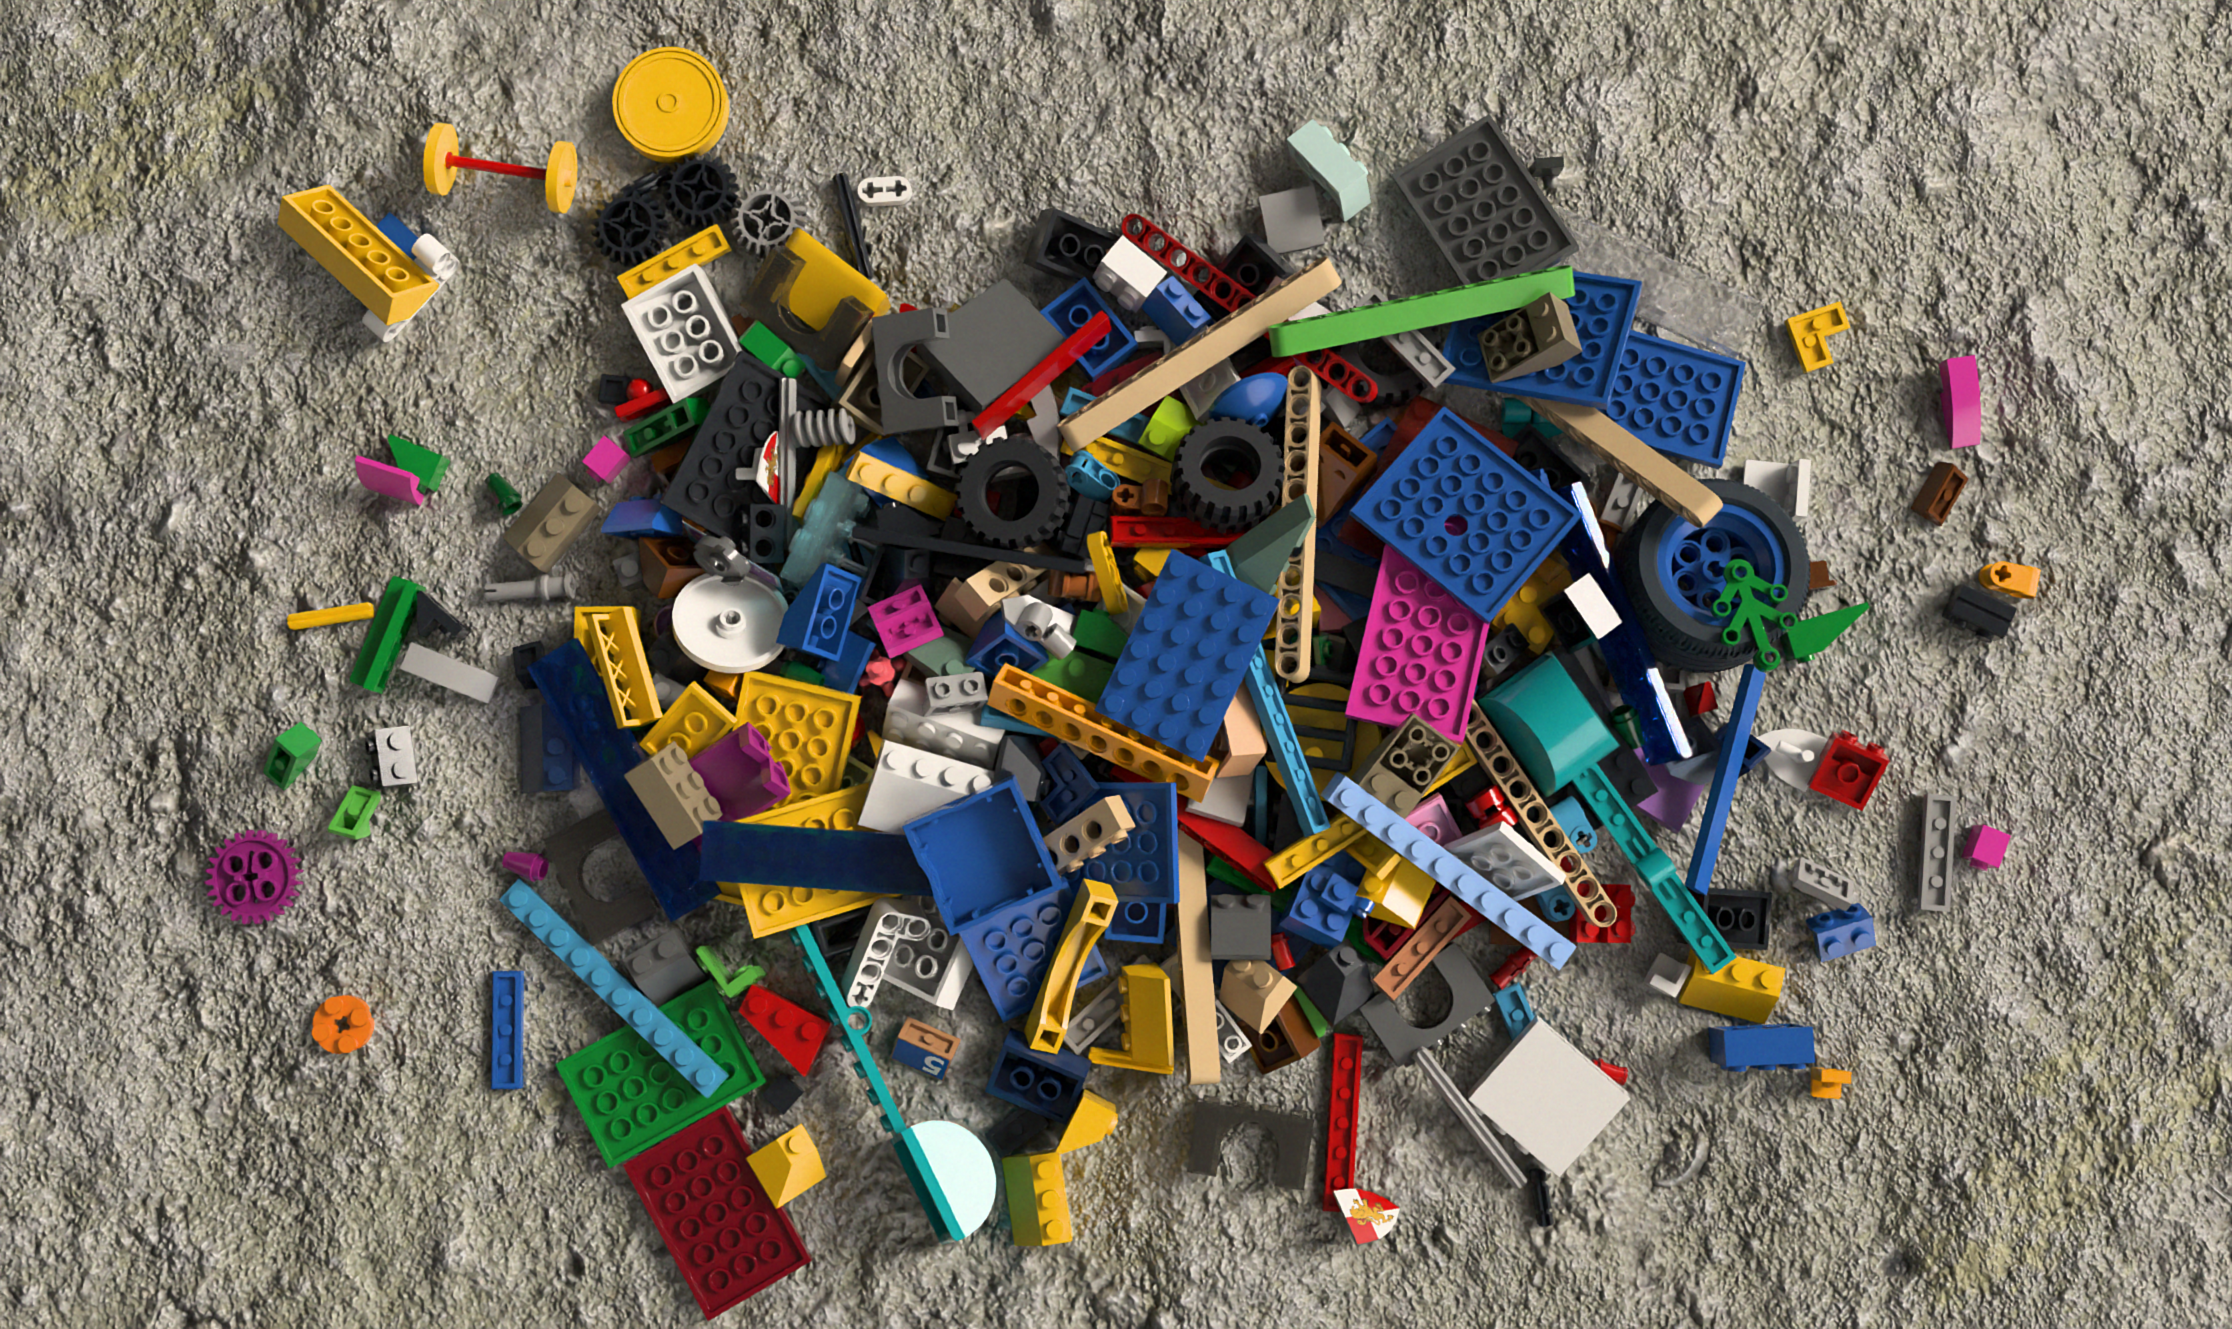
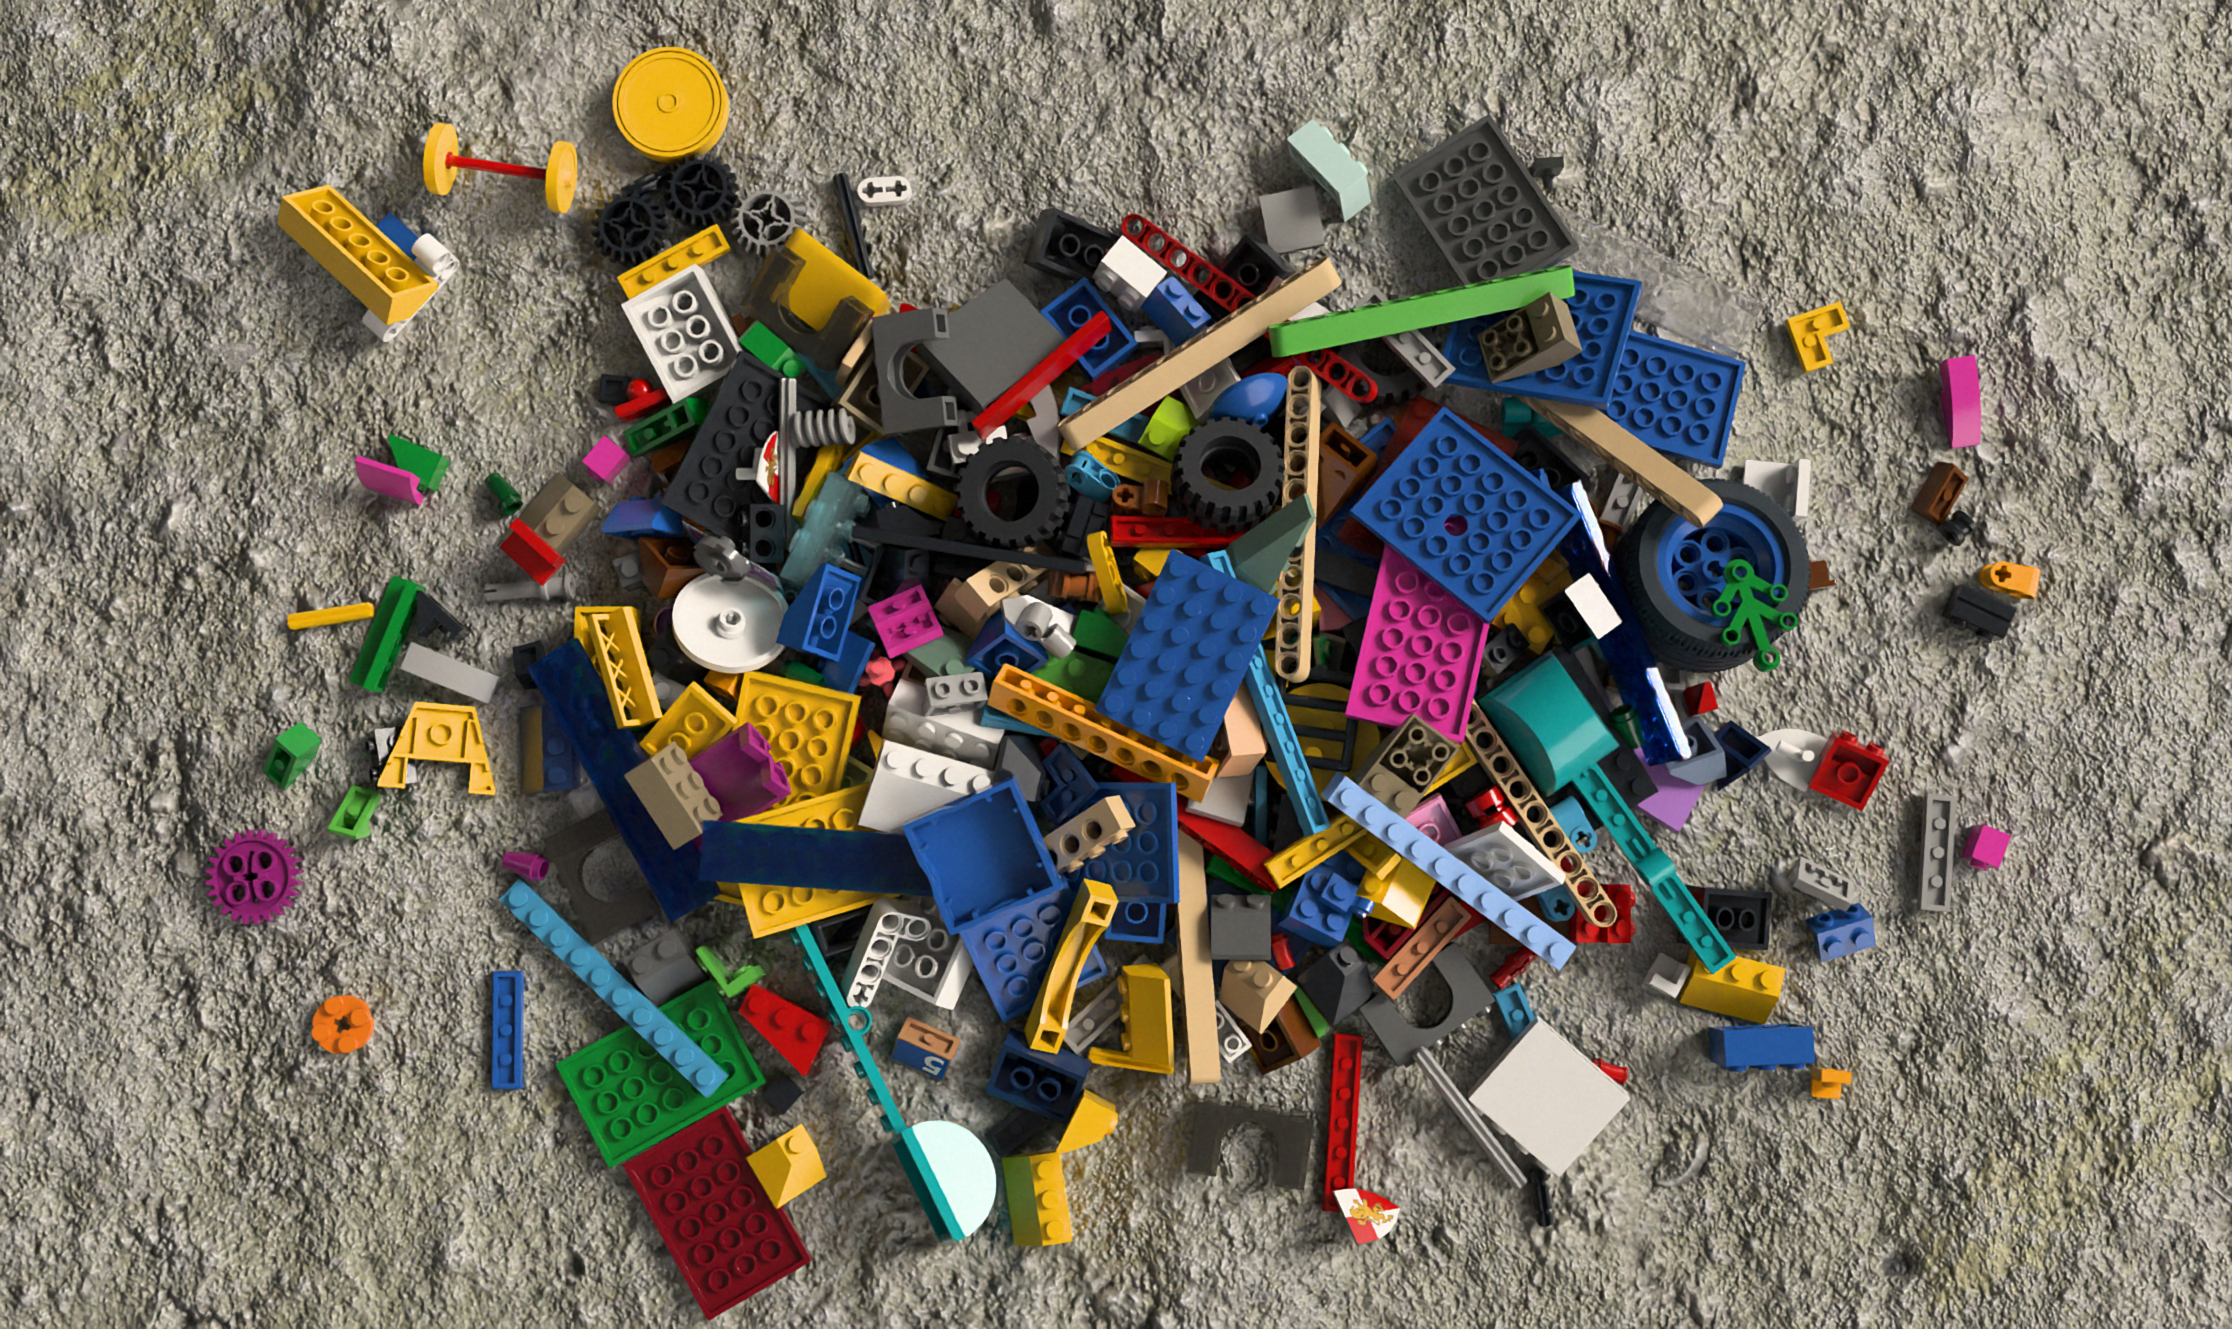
(442, 735): none -> yellow wing
(532, 552): none -> red panel
(1725, 779): blue tile -> none
(1818, 633): green slope -> none
(1958, 528): none -> black wheel

